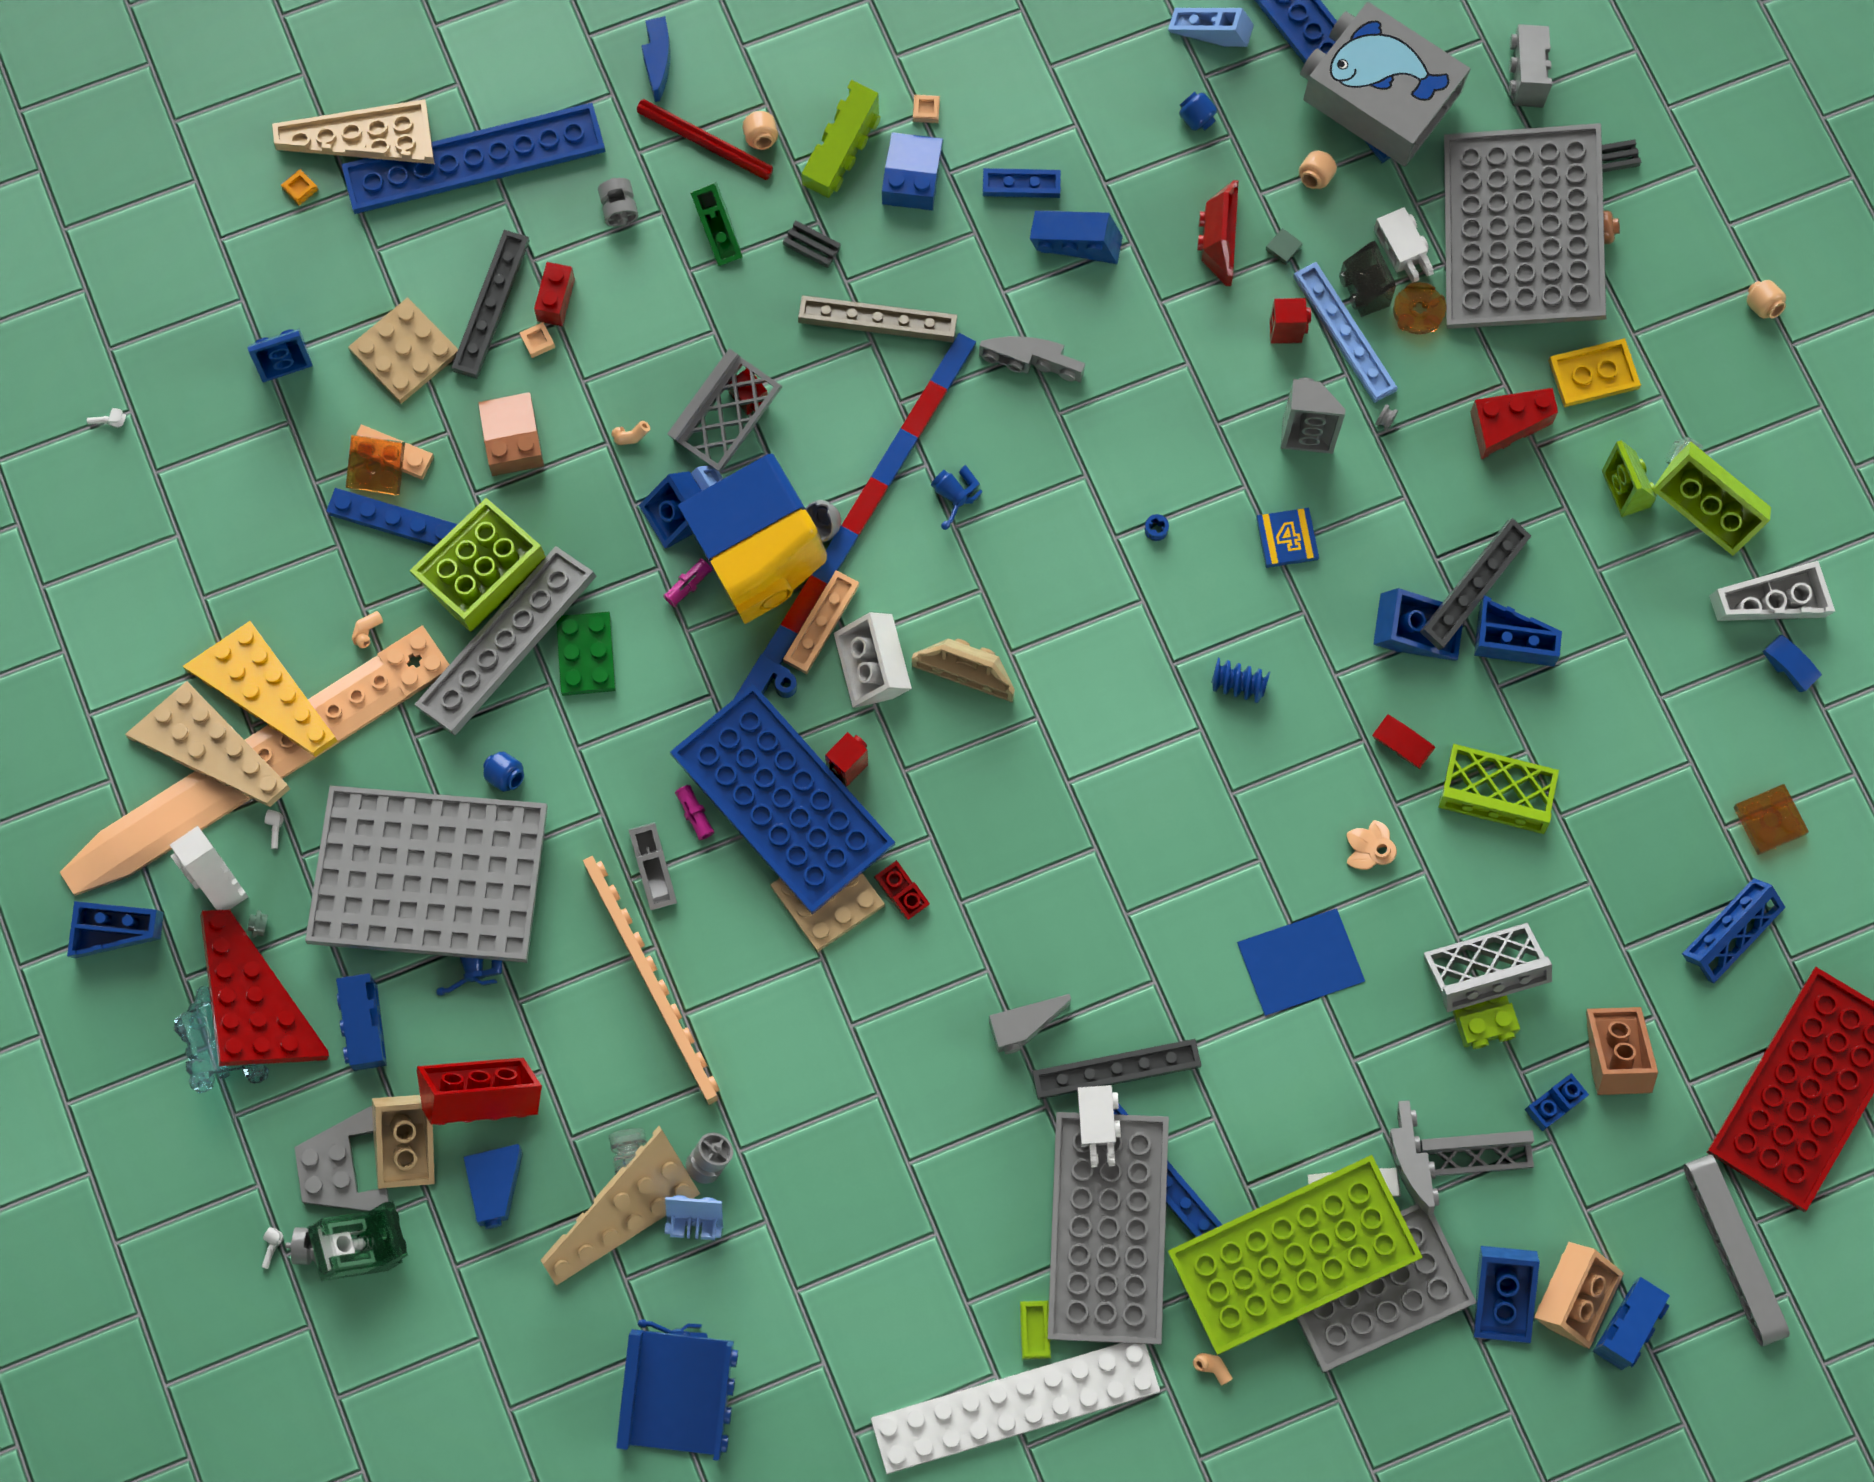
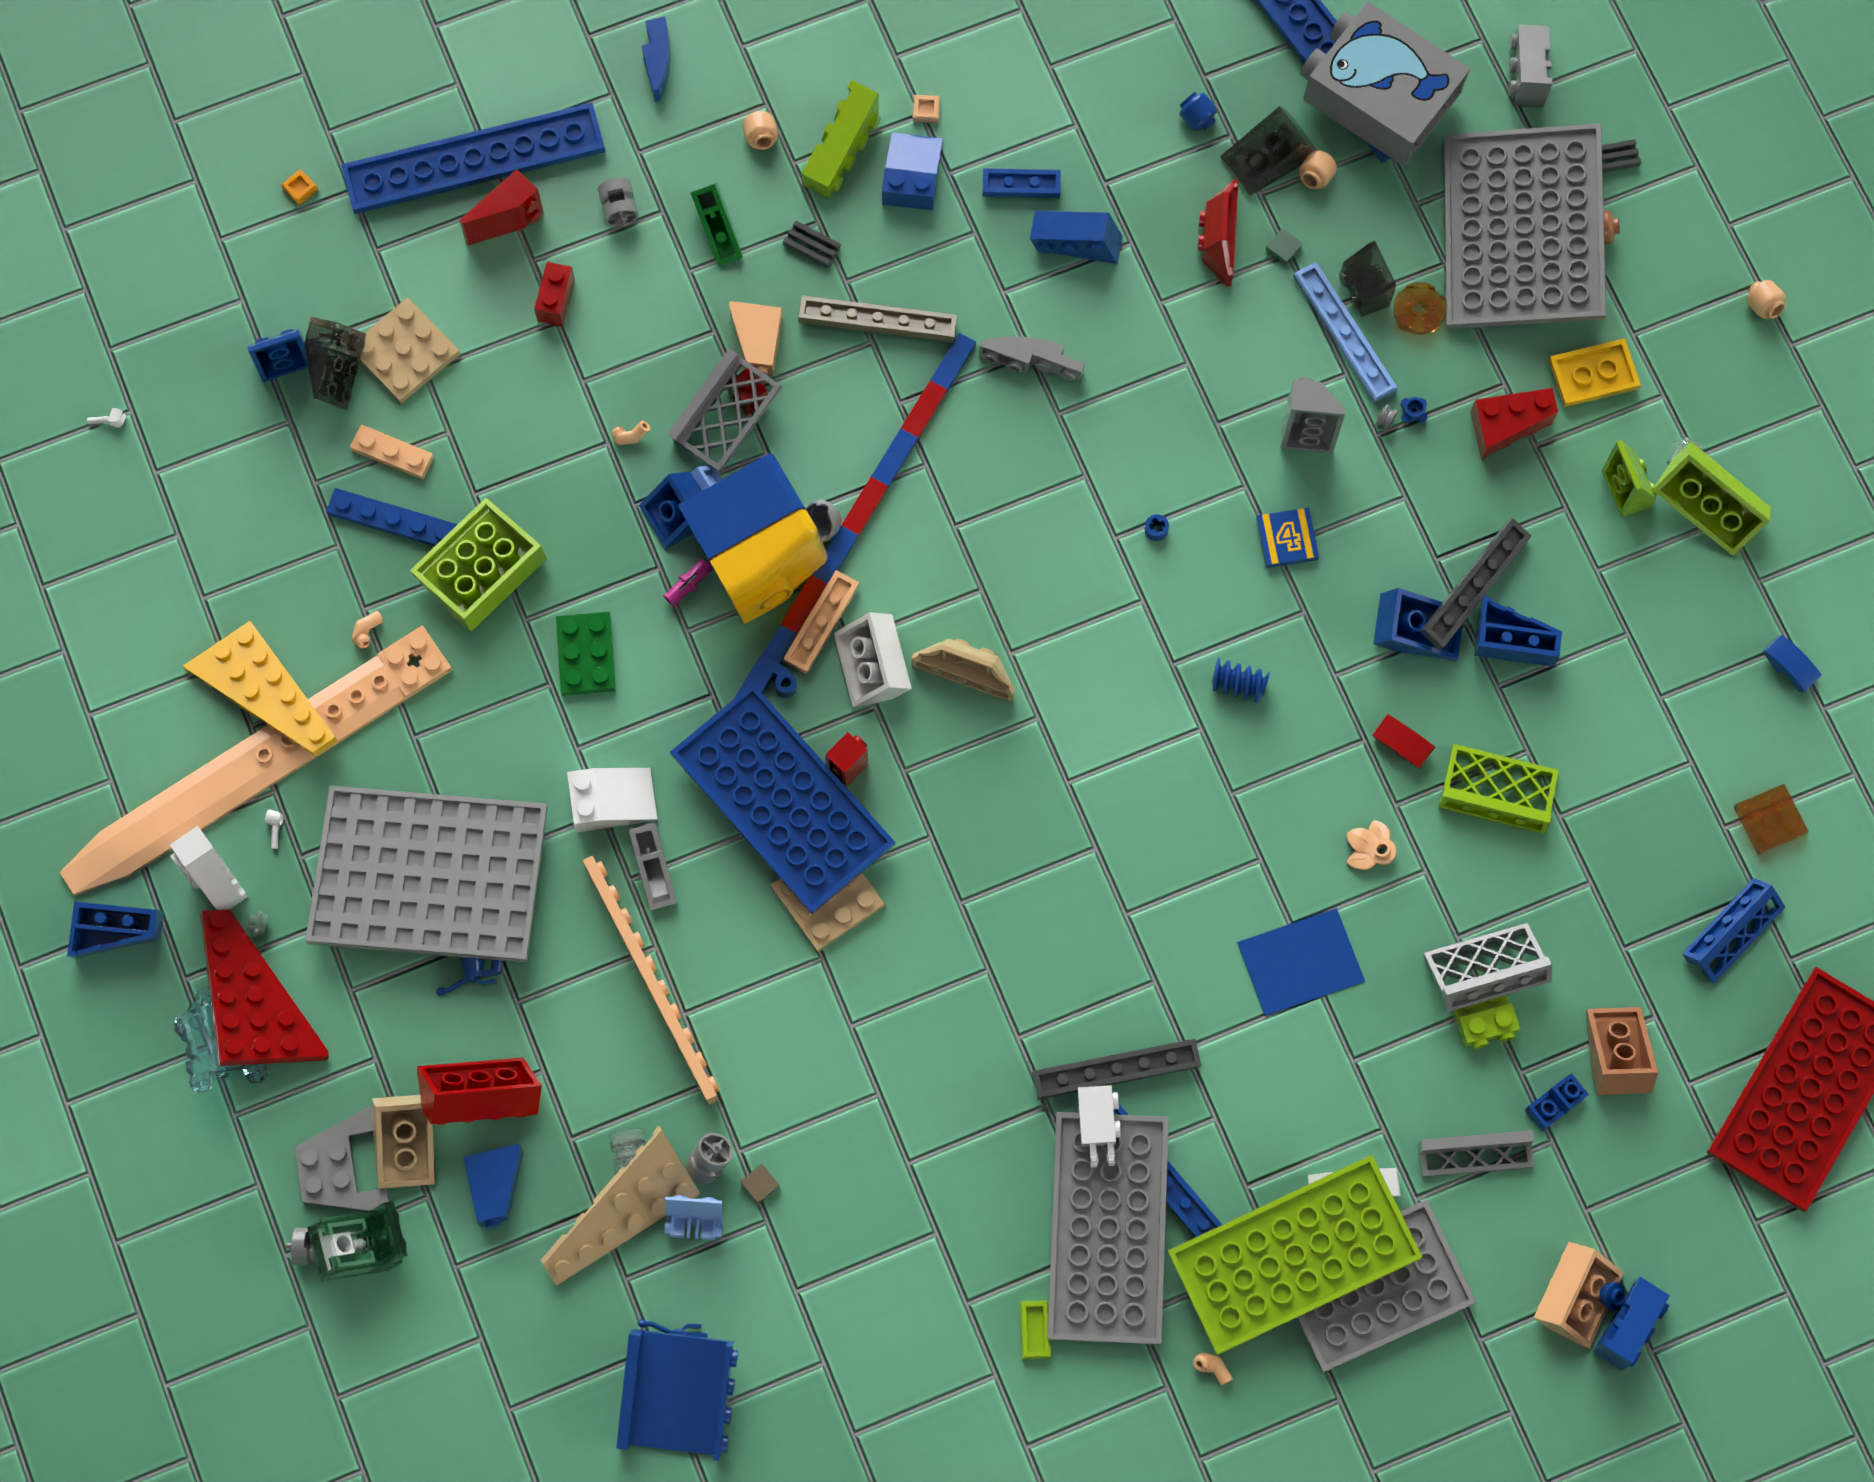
(200, 739): tan wing -> none
(274, 1238): white hand -> none
(333, 360): none -> clear smoke slope
(361, 1022): blue wedge -> none
(375, 464): clear orange plate -> none
(380, 132): tan wing -> none
(490, 304): dark grey plate -> none
(503, 211): none -> red slope
(503, 771): blue head -> none
(505, 640): light grey plate -> none
(510, 434): nougat slope -> none
(537, 340): light nougat plate -> none
(611, 797): none -> white slope
(694, 812): dark pink pin -> none
(704, 139): red axle -> none
(757, 333): none -> light nougat slope
(760, 1183): none -> dark tan tile
(901, 890): red slope -> none
(948, 487): blue piece -> none
(1014, 1405): white plate -> none
(1021, 1024): light grey slope -> none
(1214, 25): light blue slope -> none
(1268, 151): none -> clear smoke slope
(1289, 320): red brick -> none
(1403, 243): white hinge -> none
(1411, 1163): light grey slope -> none
(1414, 403): none -> blue plate
(1506, 1294): blue slope -> none
(1612, 1295): none -> blue plate
(1736, 1250): light grey beam -> none
(1780, 595): white wedge -> none

